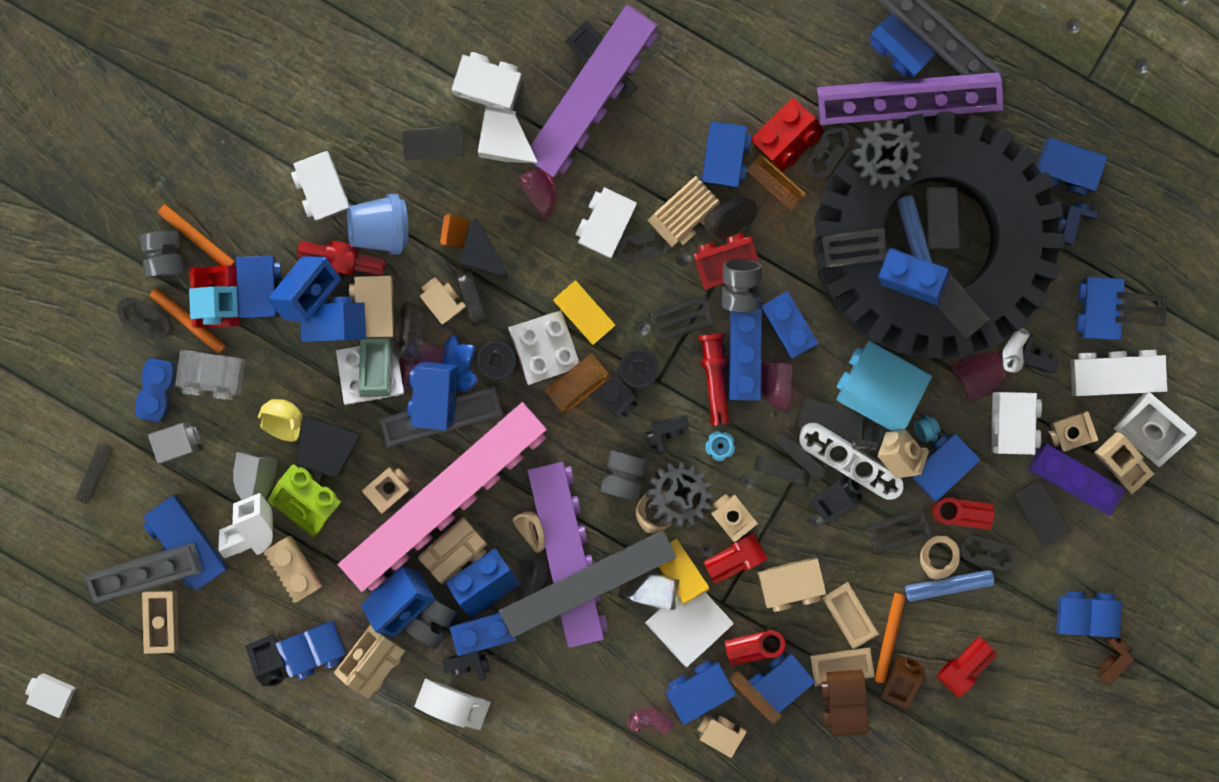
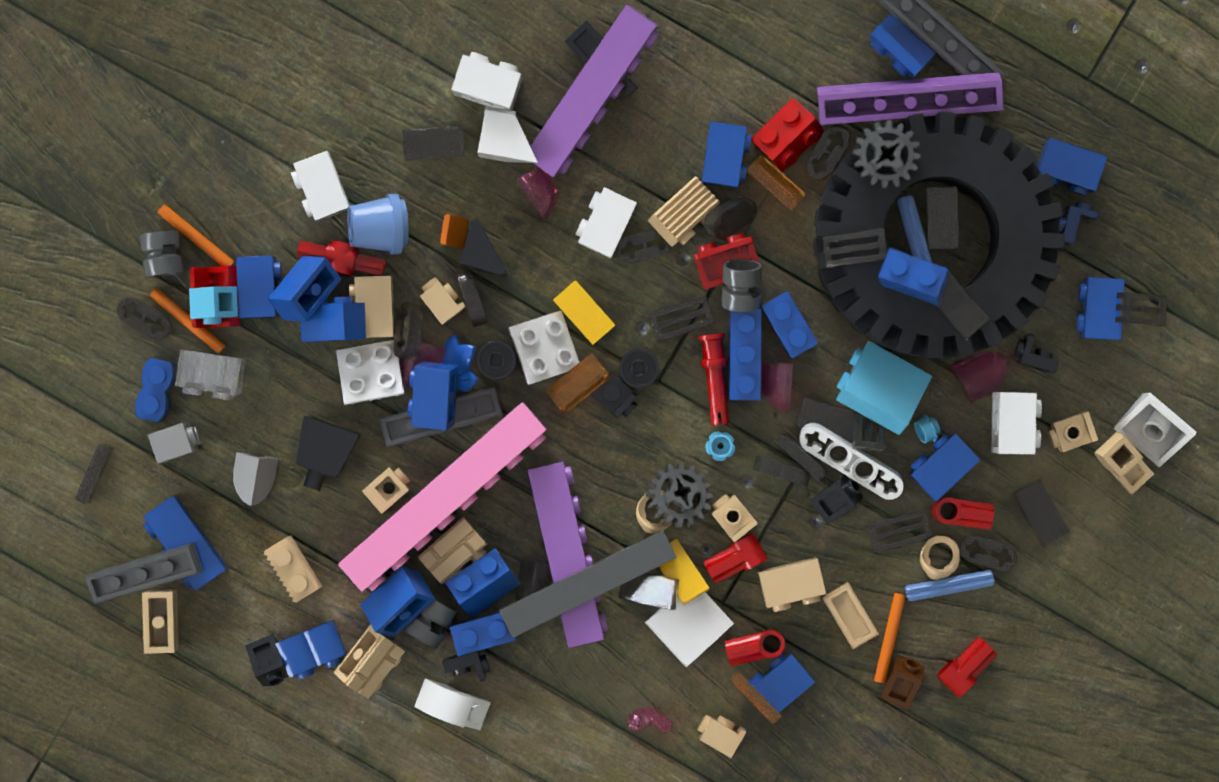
(49, 695): white brick -> none
(250, 527): white brick -> none
(281, 419): light yellow hair -> none
(303, 500): lime plate -> none
(375, 367): sand green tile -> none
(525, 525): tan piece -> none
(624, 475): dark grey wheel -> none
(671, 427): black bracket -> none
(700, 691): blue brick -> none
(841, 661): tan tile -> none
(846, 702): reddish brown brick -> none
(902, 454): tan brick -> none
(1013, 351): white arm -> none
(1076, 479): dark purple brick -> none
(1089, 615): blue brick -> none
(1114, 666): reddish brown bracket -> none
(1118, 373): white brick -> none

